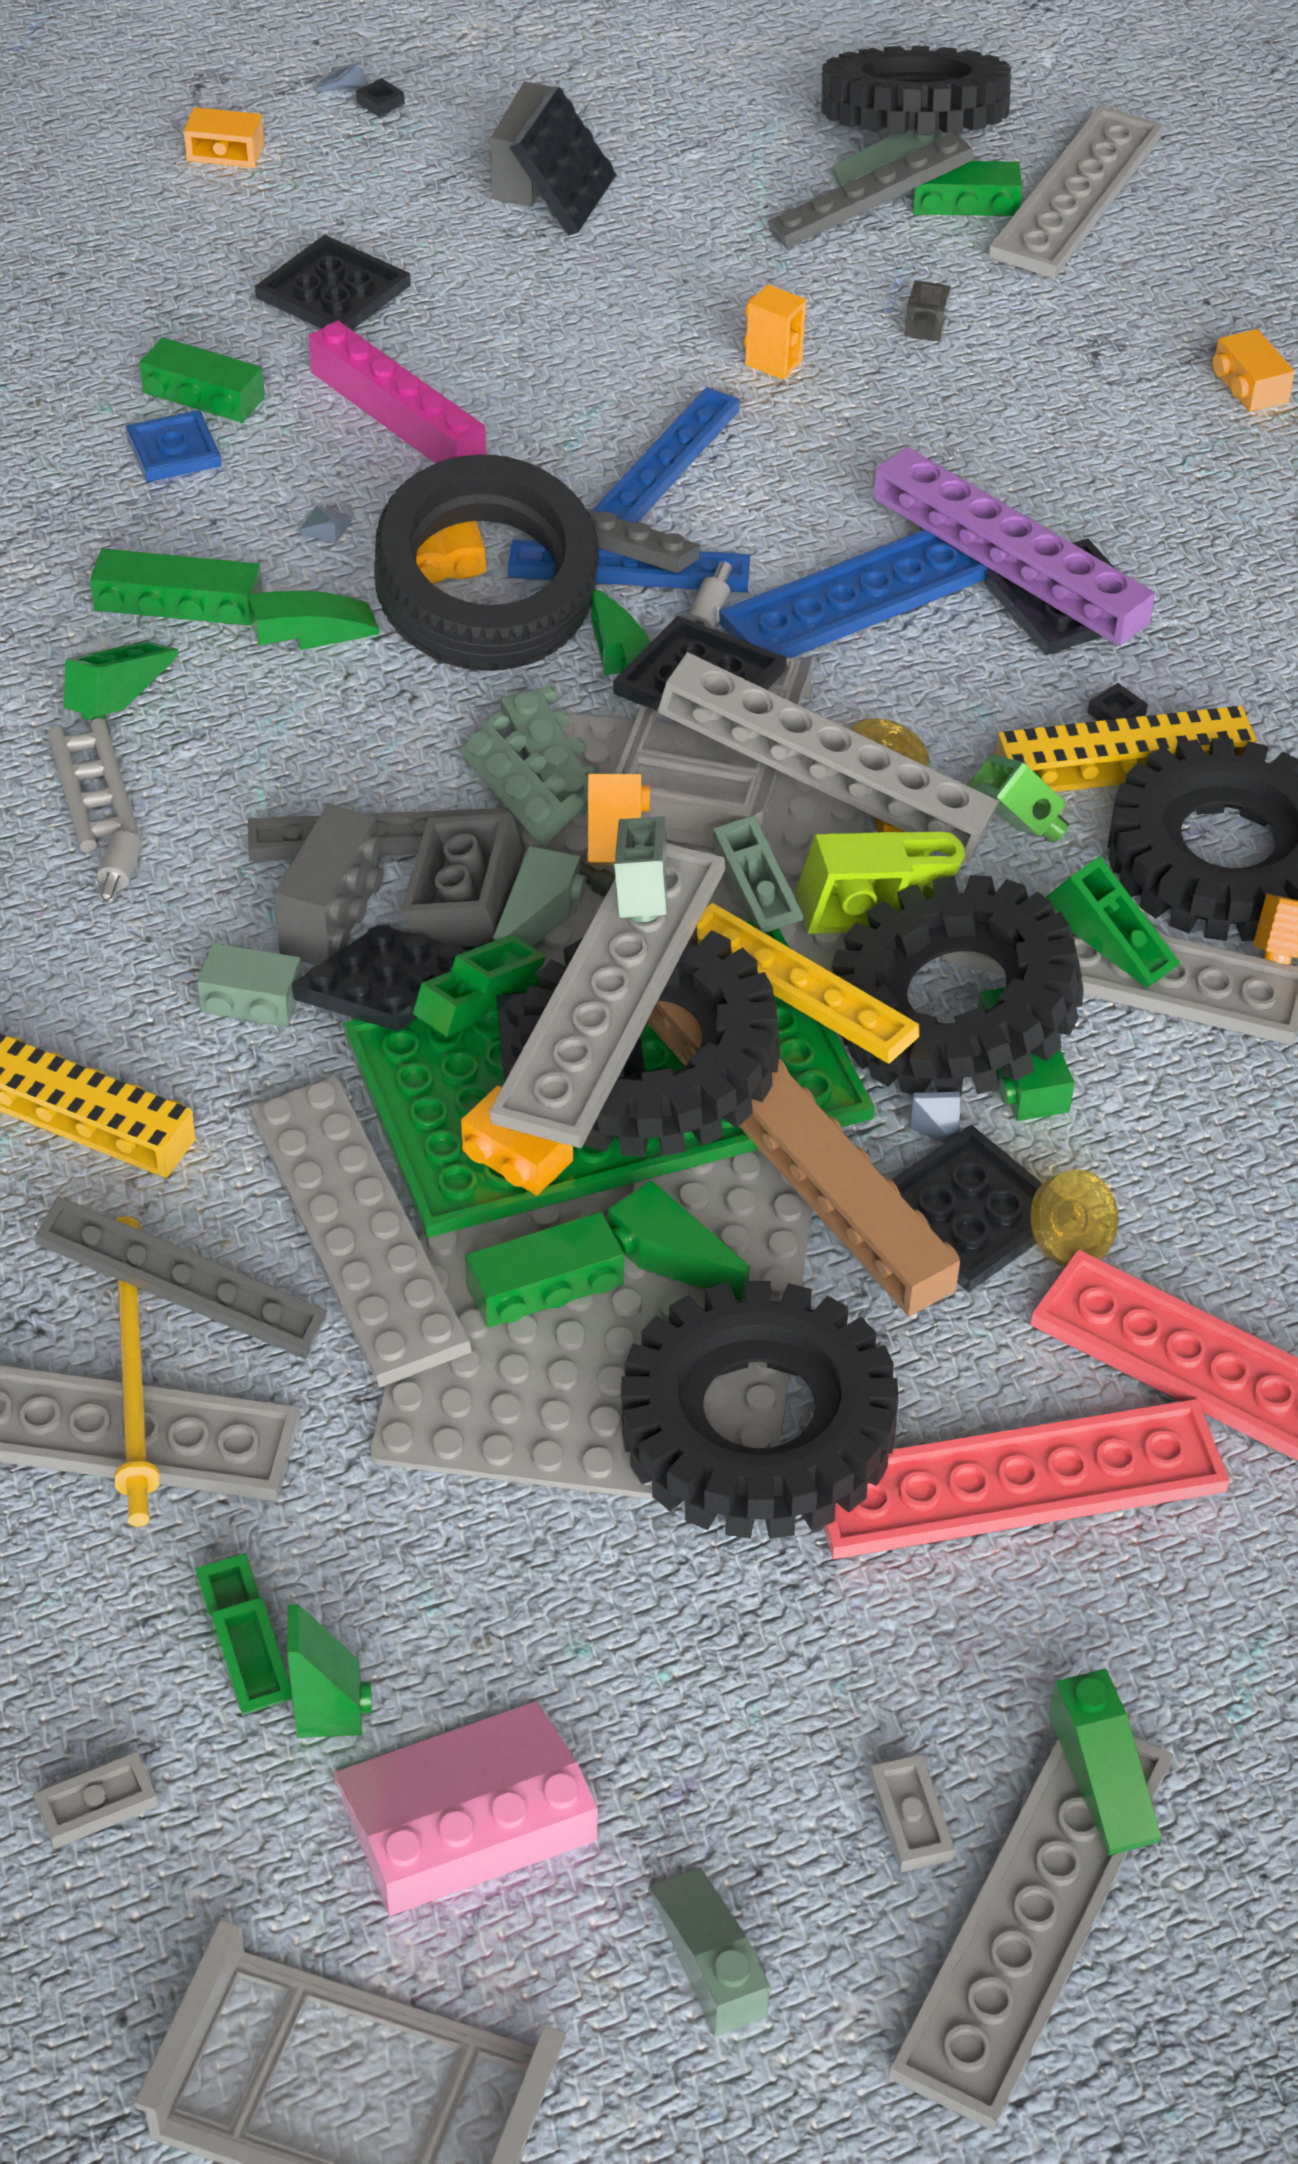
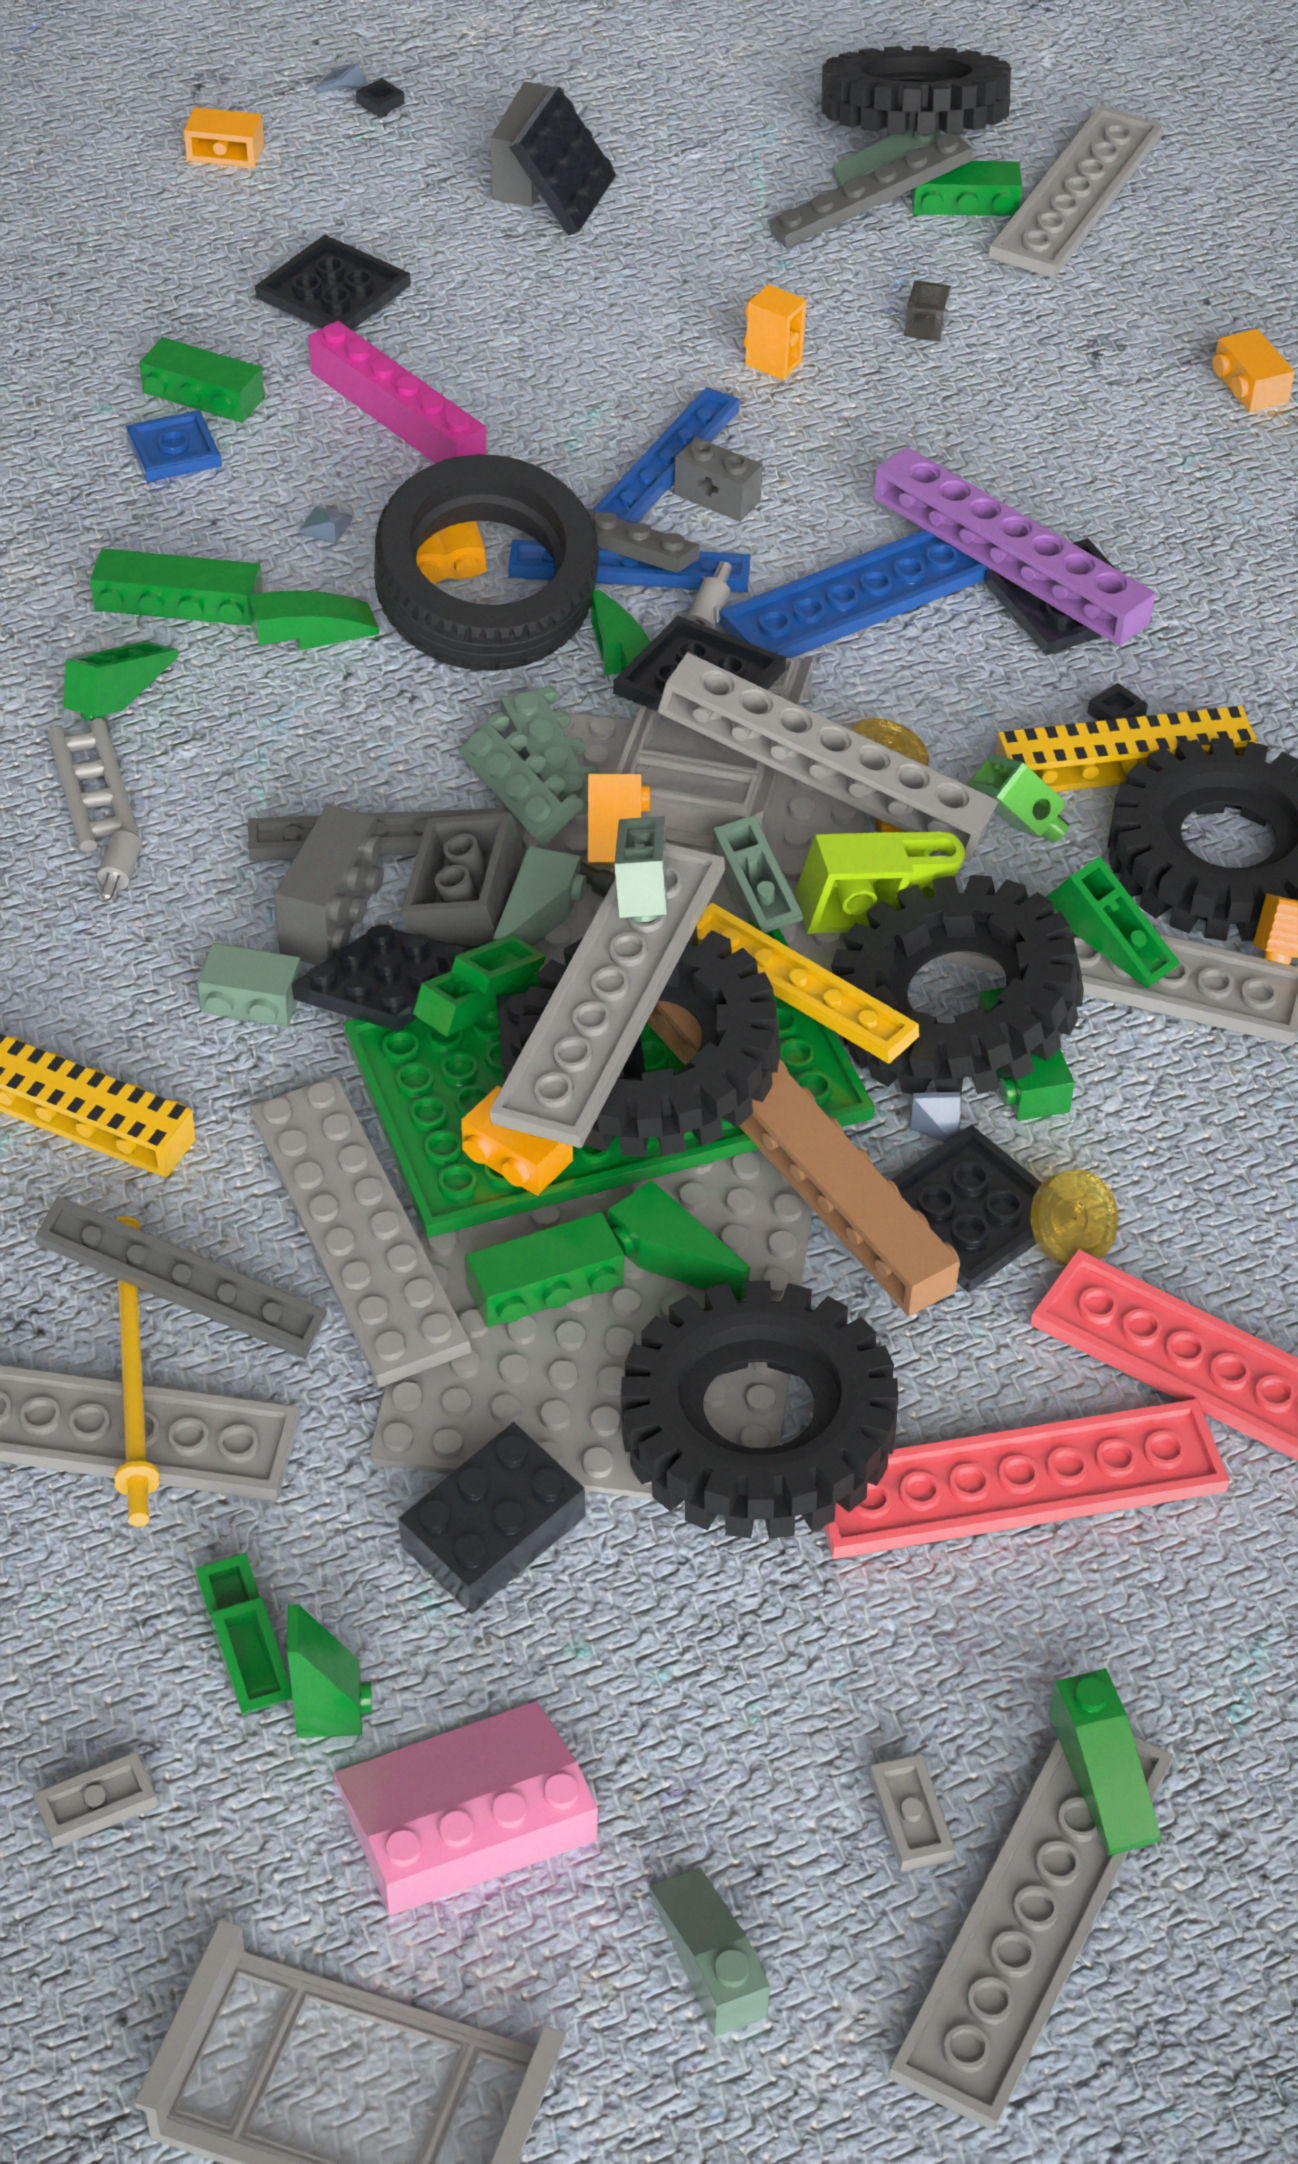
(492, 1517): none -> black brick
(718, 479): none -> dark grey brick

